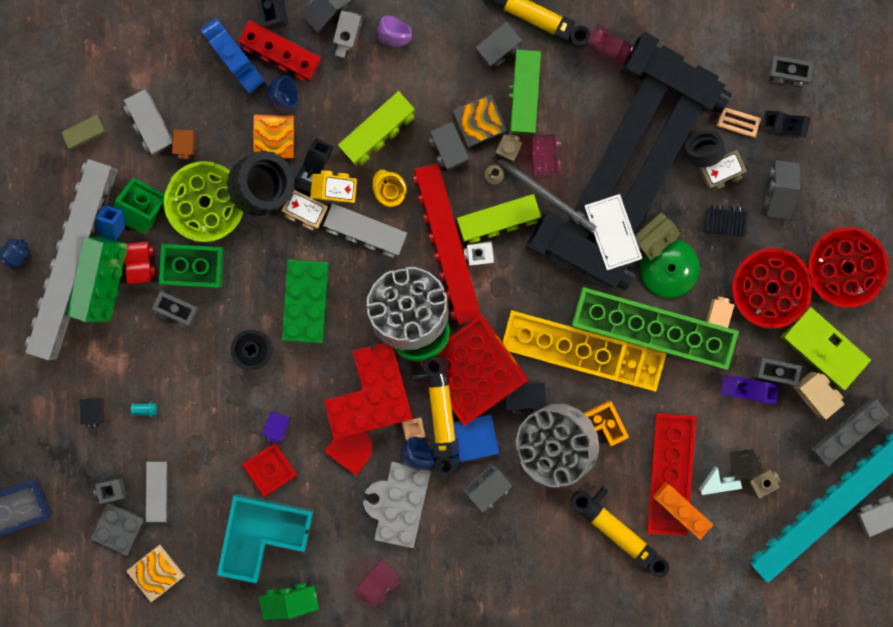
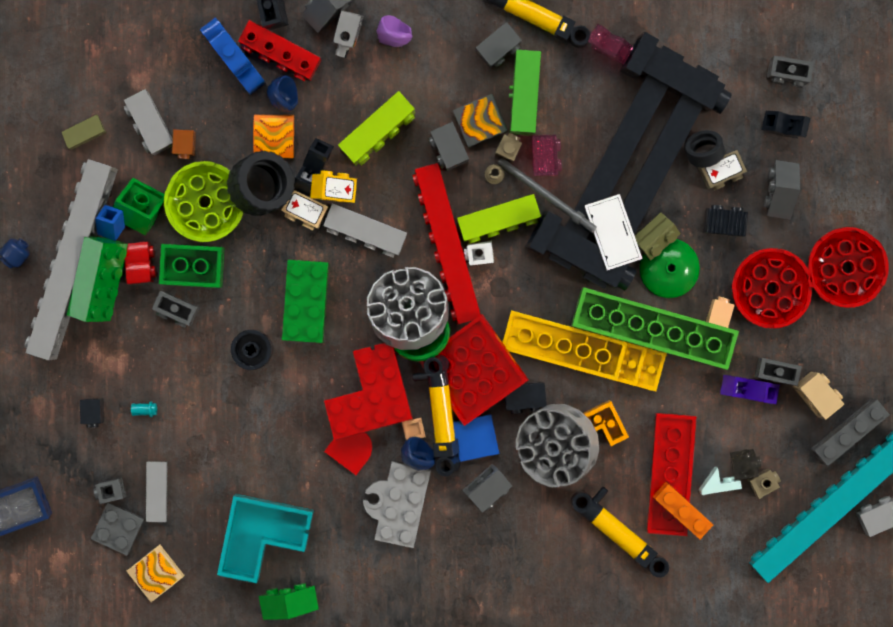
(269, 469): red tile -> none
(276, 427): dark purple brick -> none
(378, 582): clear pink brick -> none
(392, 192): yellow hair -> none
(734, 129): light nougat tile -> none
(826, 348): lime brick -> none

